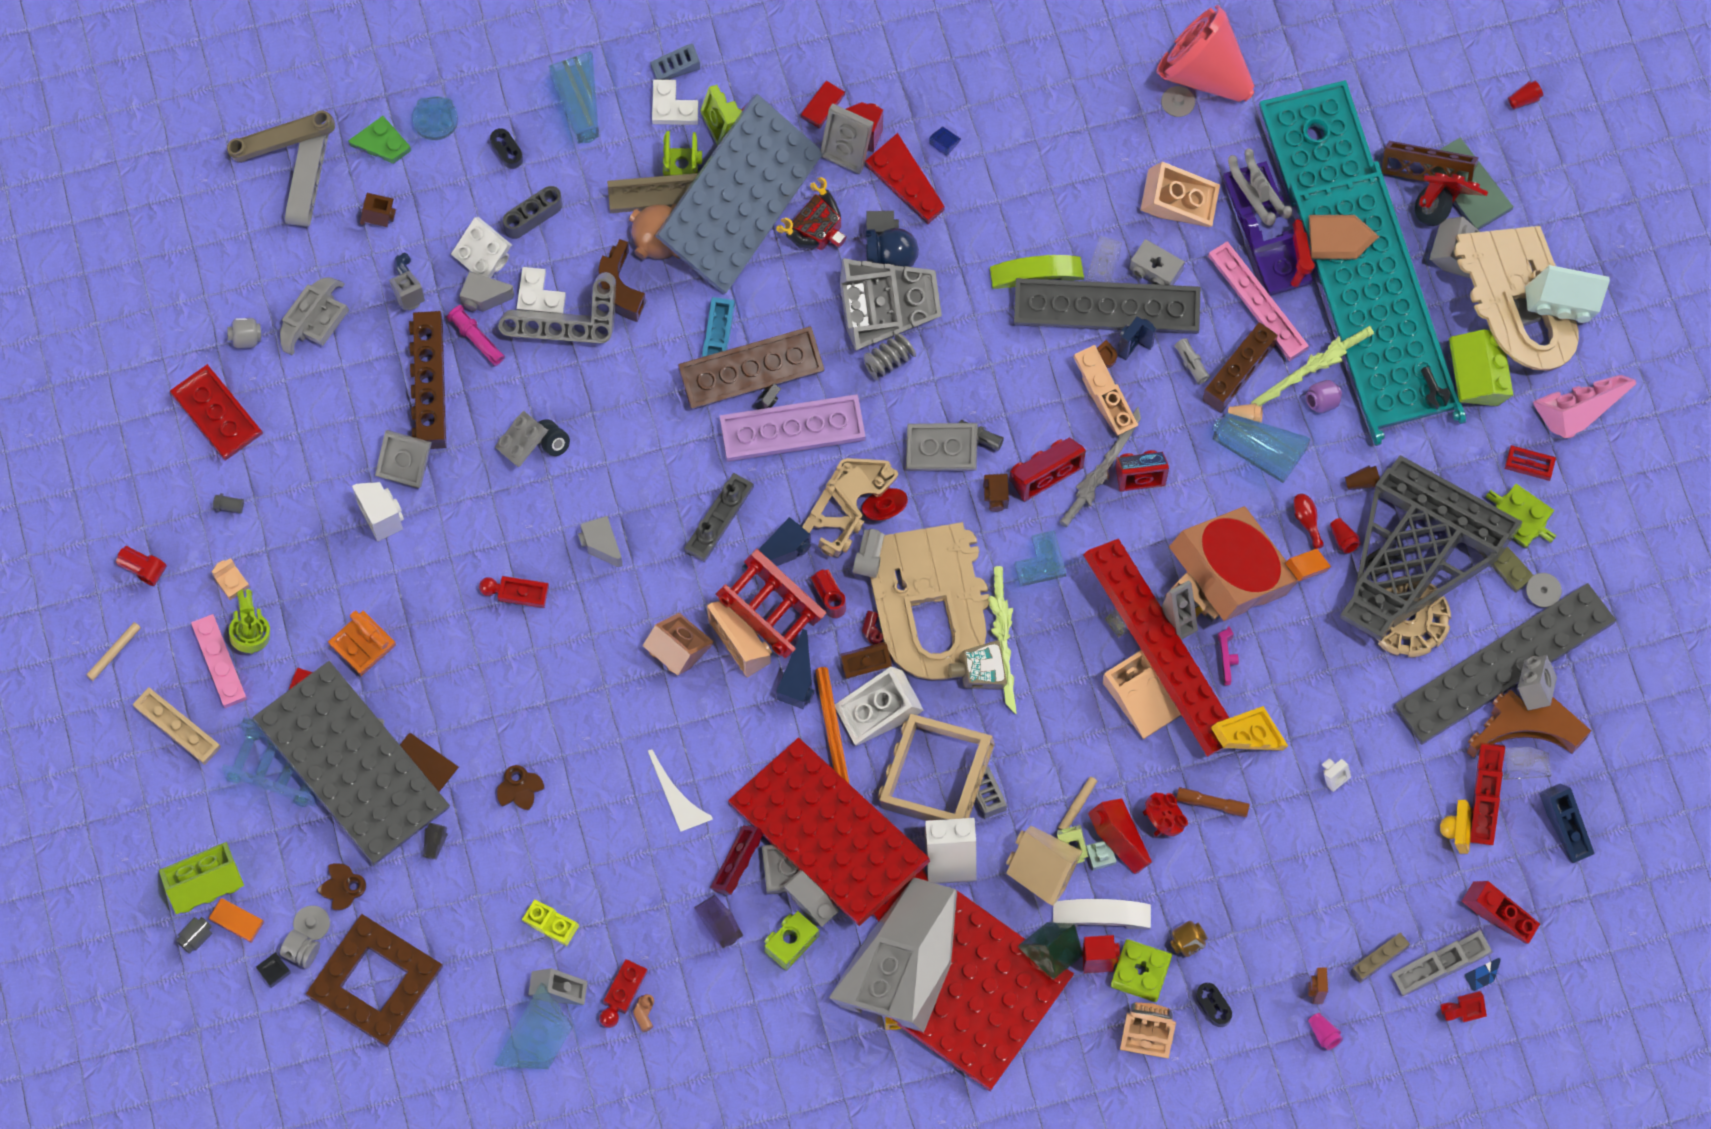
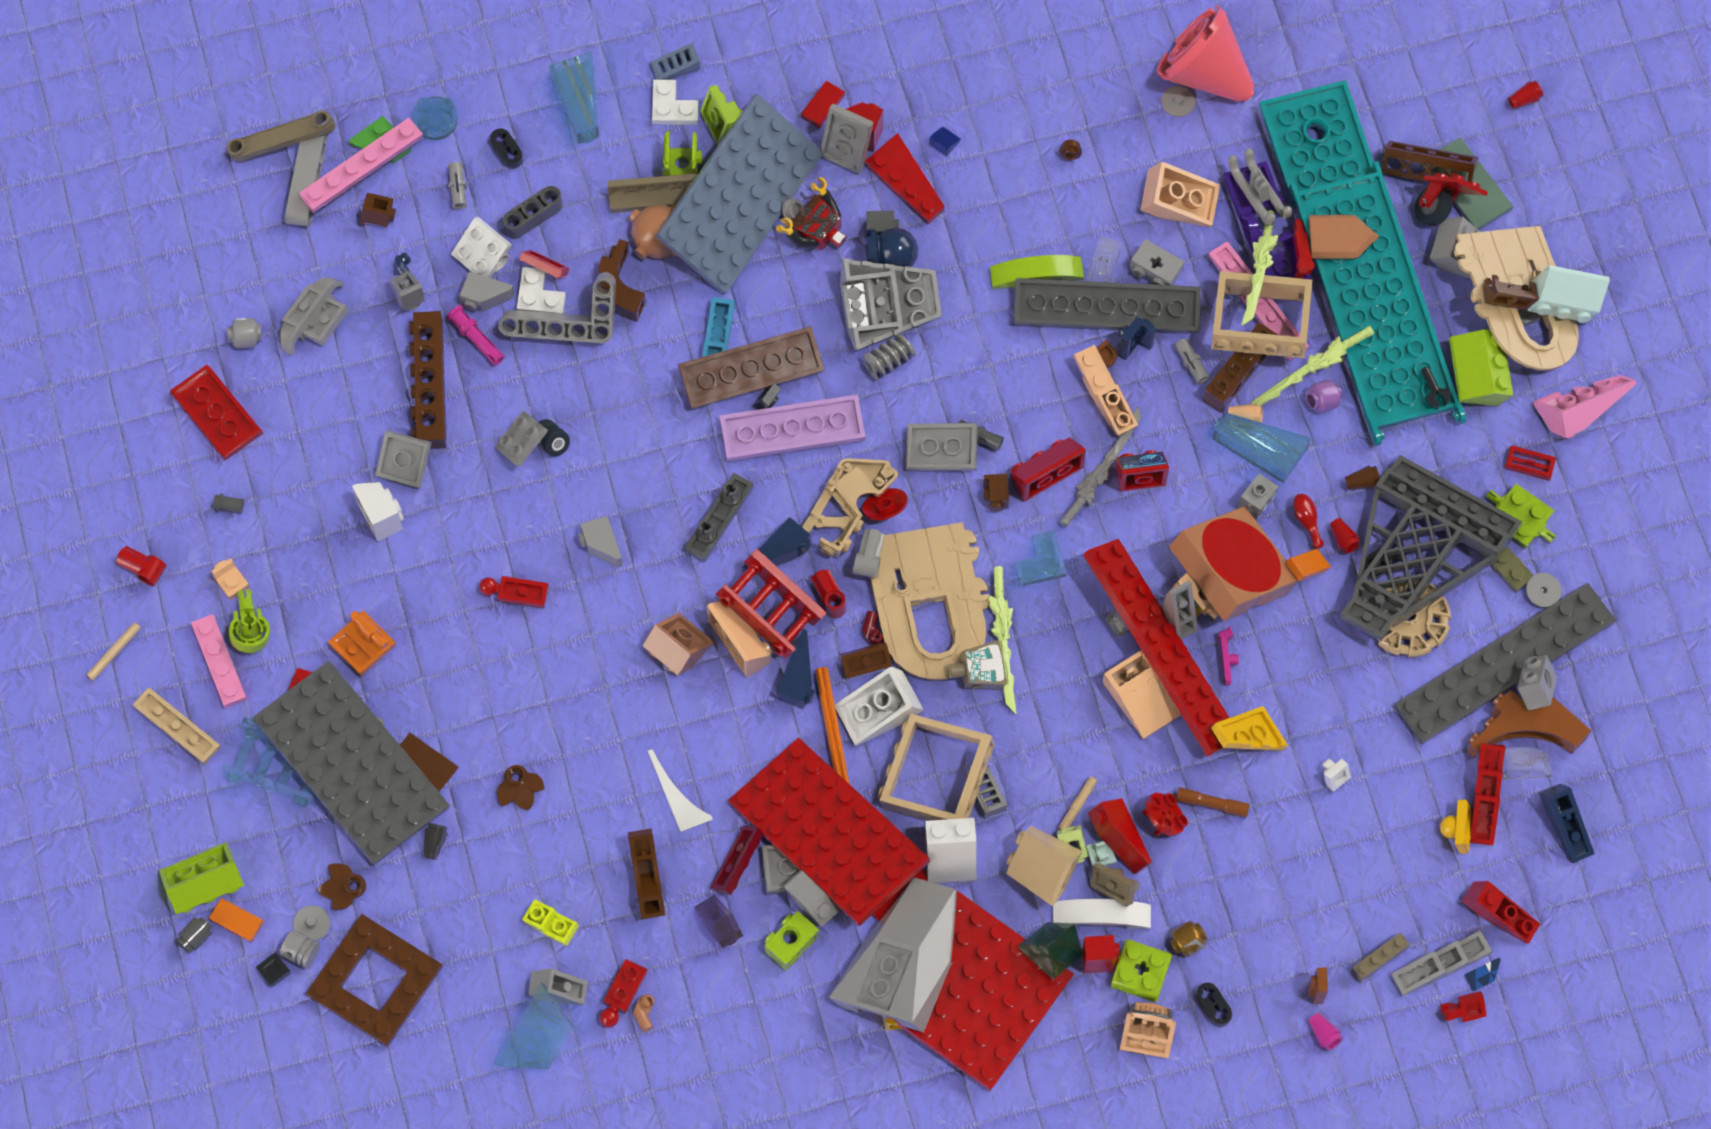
(361, 165): none -> bright pink plate
(458, 198): none -> light grey pin
(544, 263): none -> tile
(646, 873): none -> reddish brown arch
(791, 208): none -> light grey plate
(1070, 149): none -> reddish brown plate
(1113, 883): none -> dark tan tile
(1258, 496): none -> light grey head
(1259, 343): none -> tan window
(1263, 261): none -> yellowish green sword
(1510, 294): none -> reddish brown hinge

